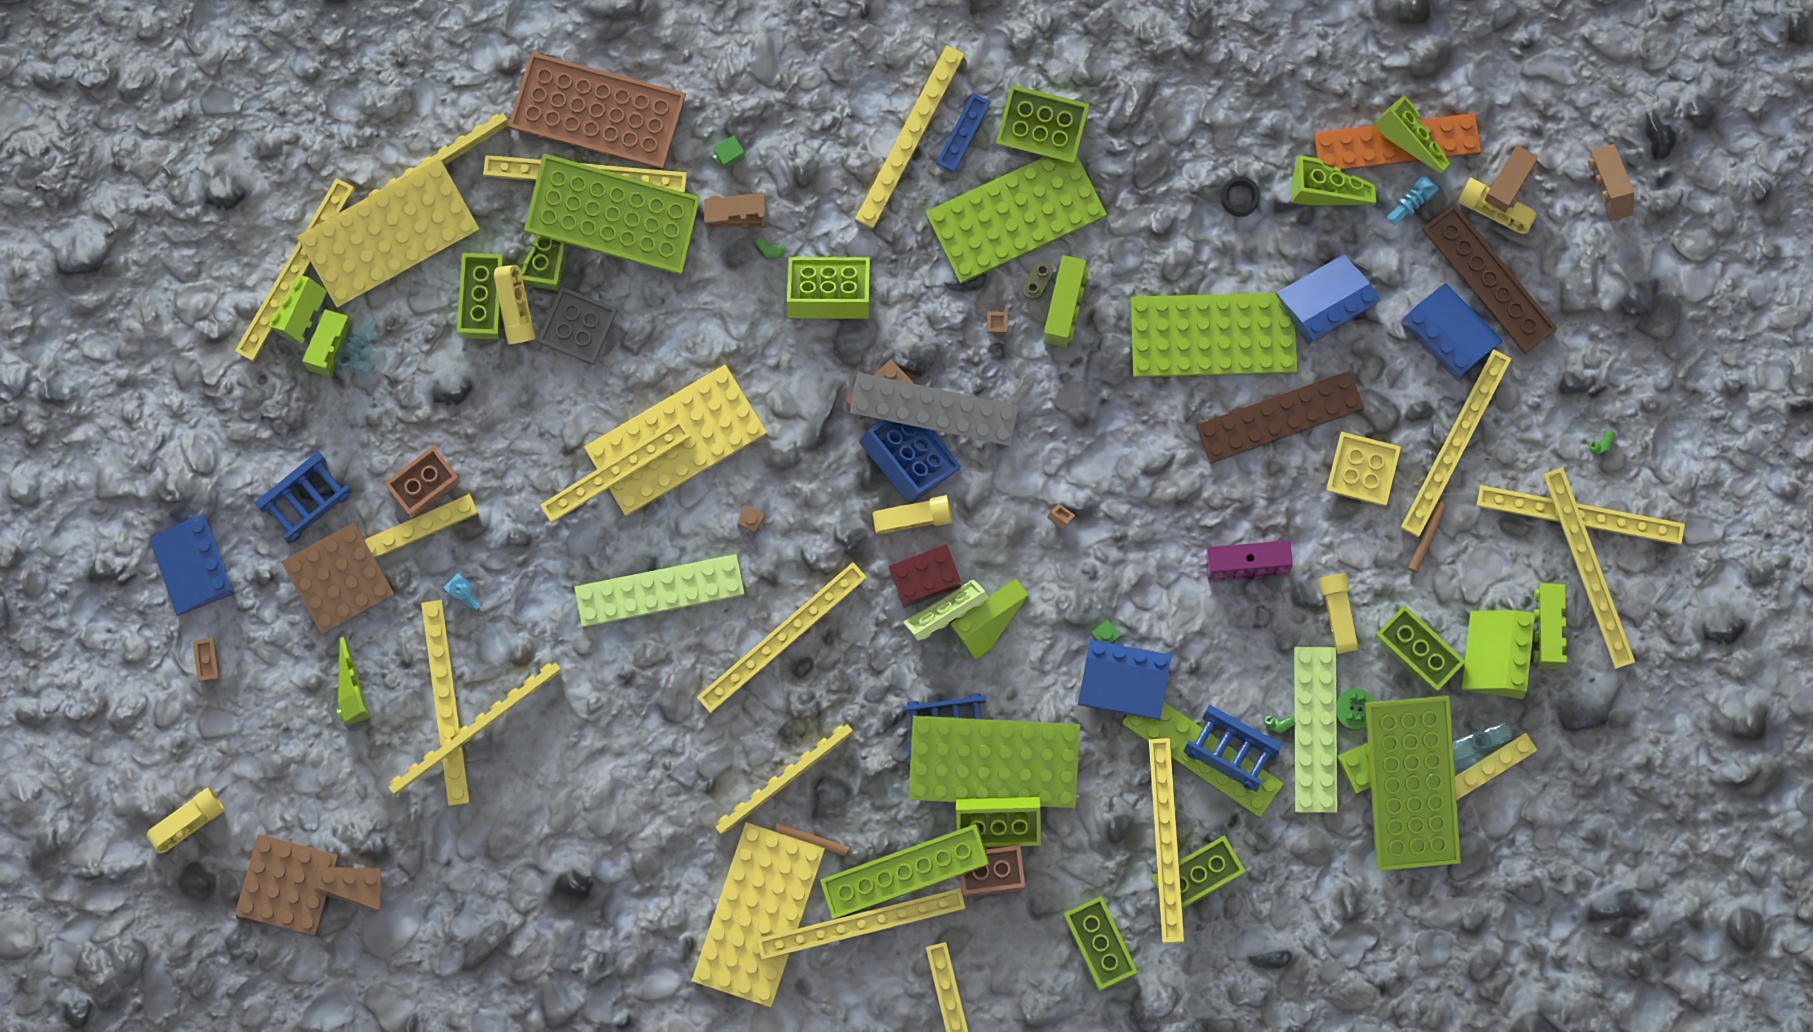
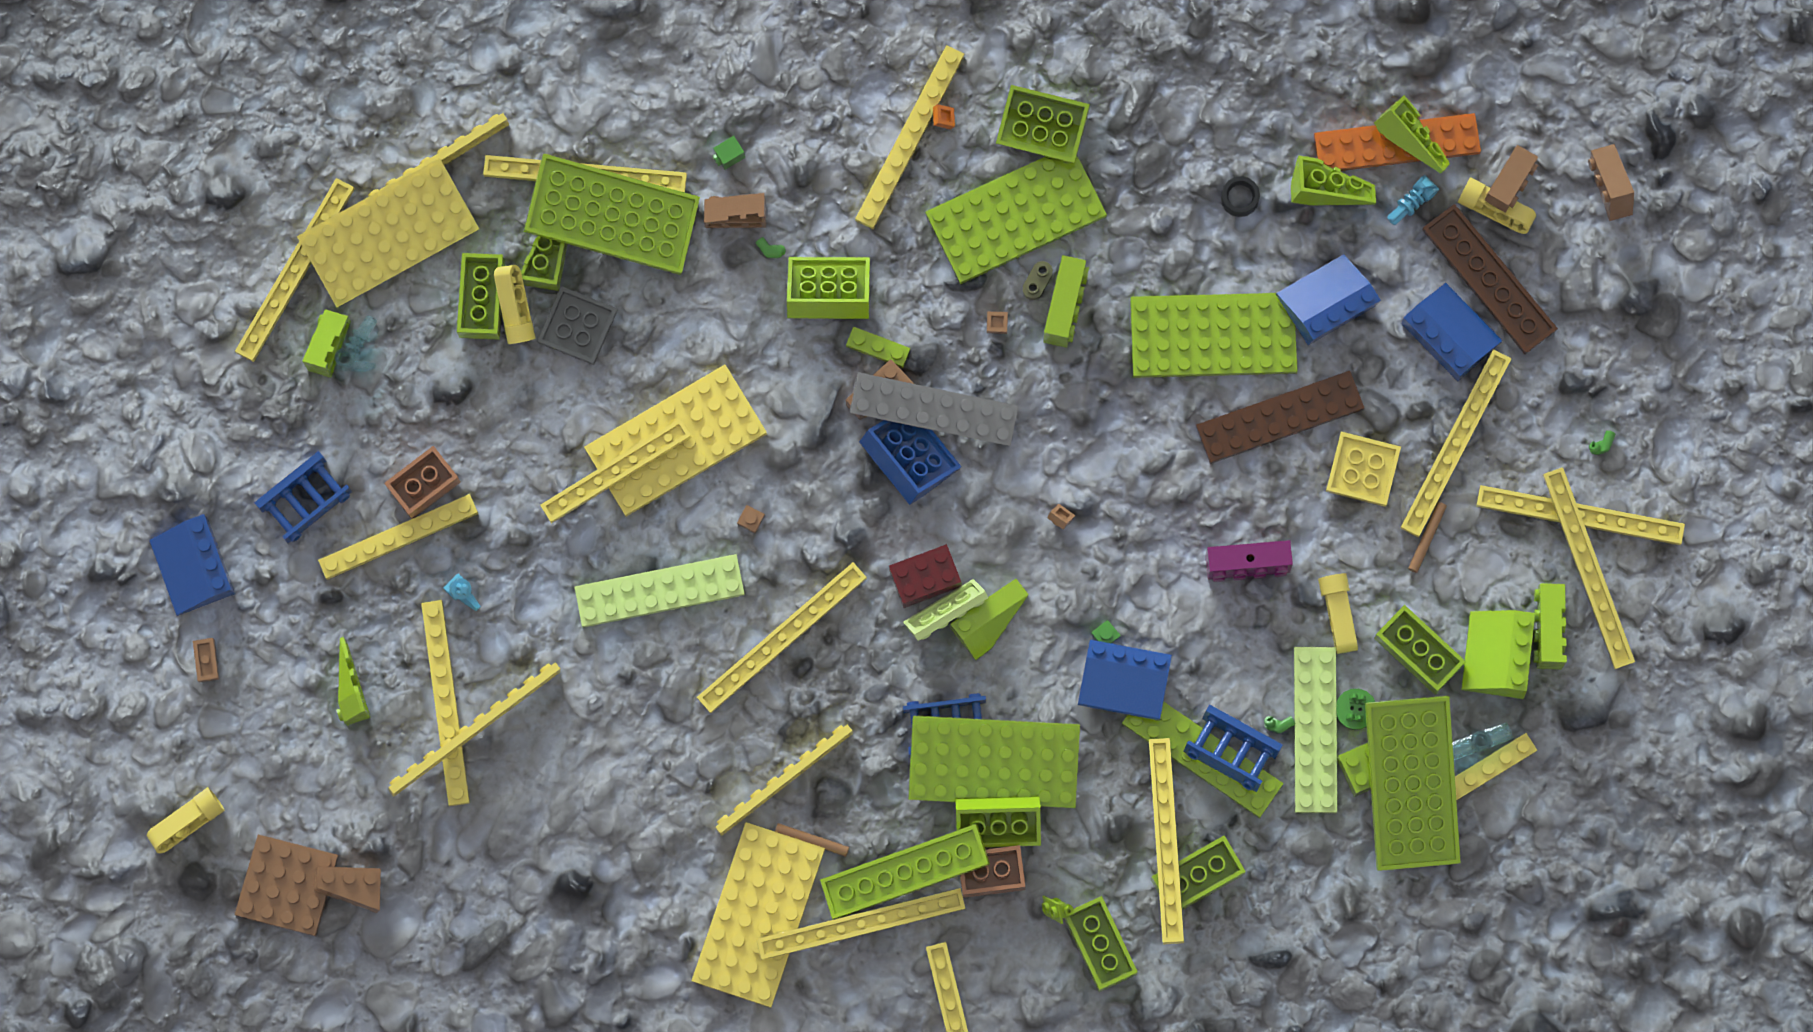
(297, 309): lime wedge -> none
(337, 577): medium nougat plate -> none
(597, 110): nougat plate -> none
(877, 347): none -> lime plate
(915, 515): light yellow beam -> none
(943, 116): none -> orange plate
(963, 132): blue plate -> none
(1056, 909): none -> lime hinge

